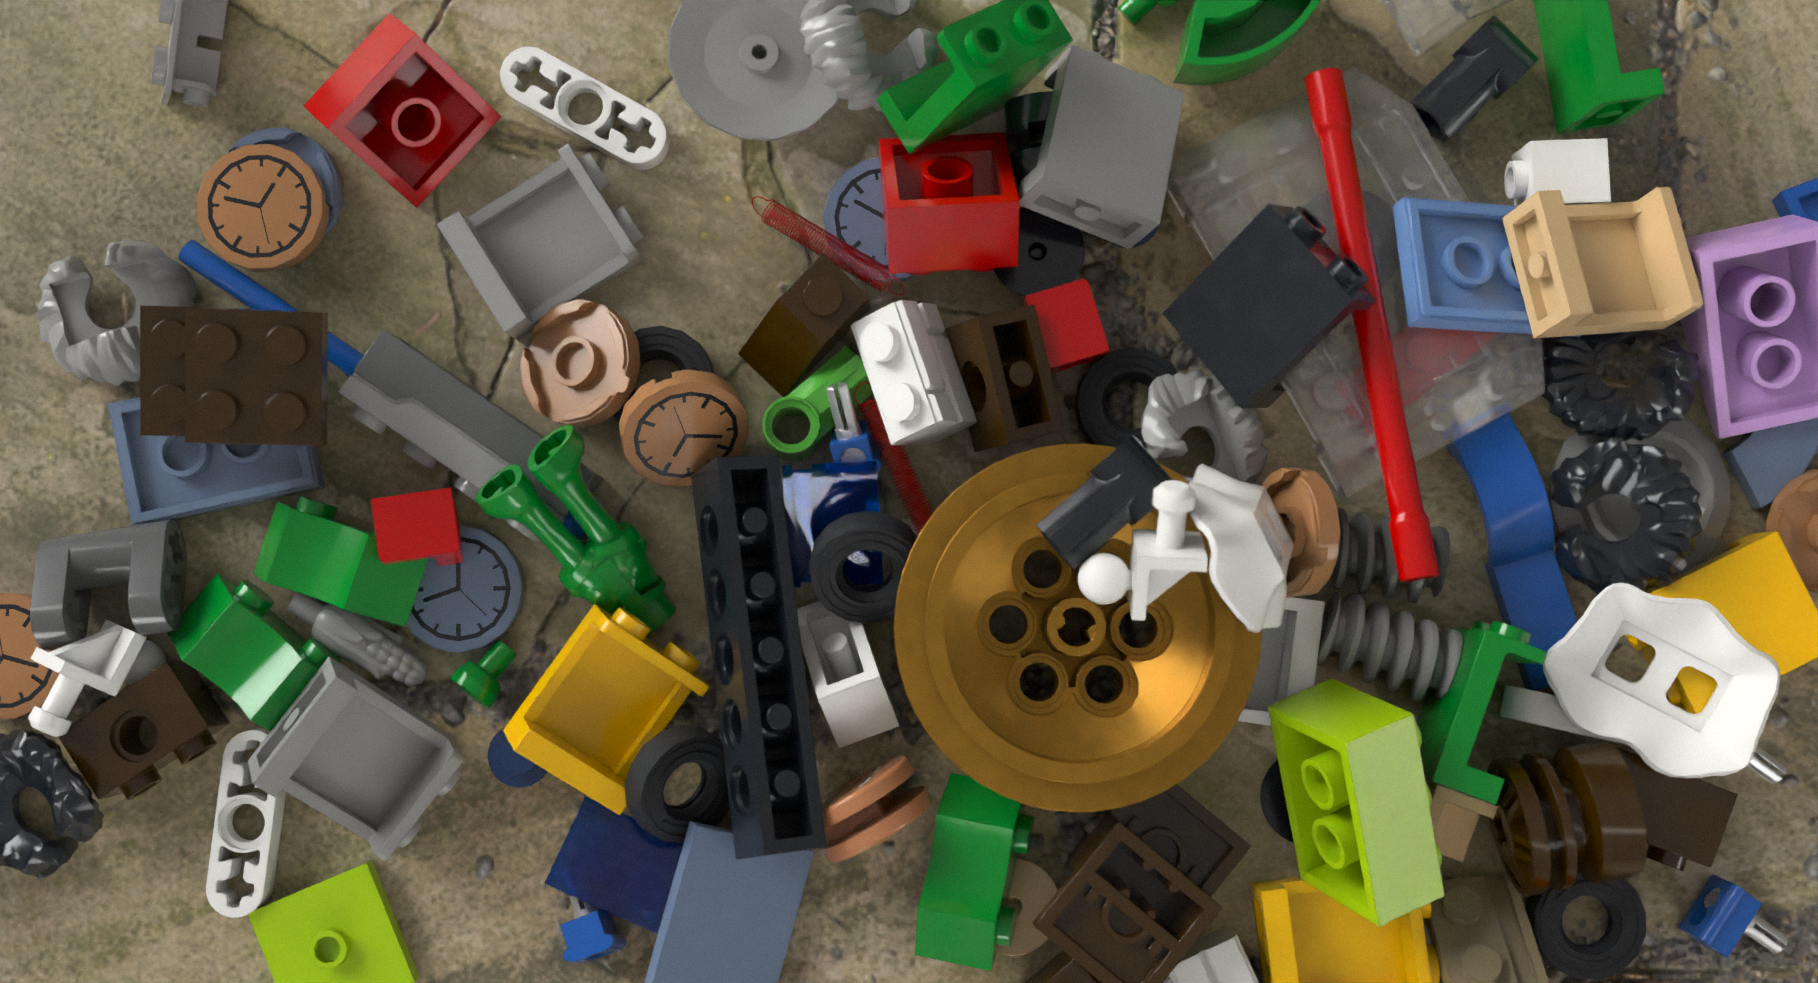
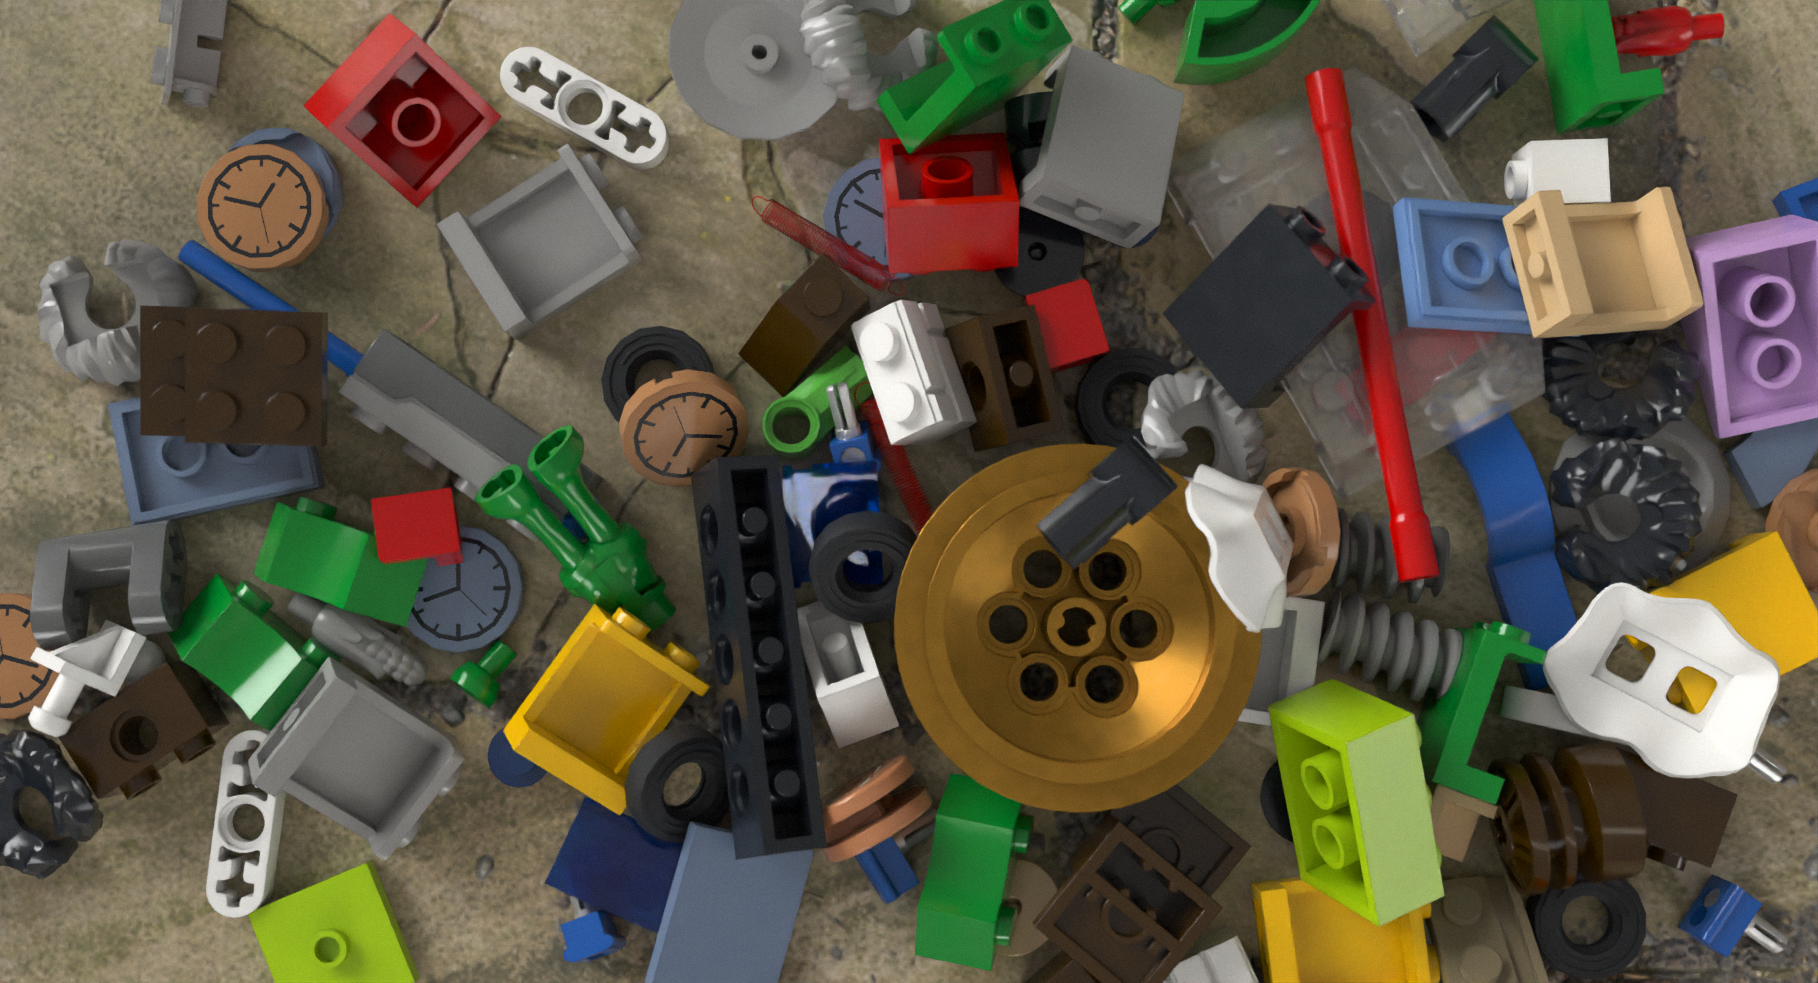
(580, 364): medium nougat tile -> none
(886, 864): none -> blue piece
(1156, 556): white piece -> none
(1664, 30): none -> red piece

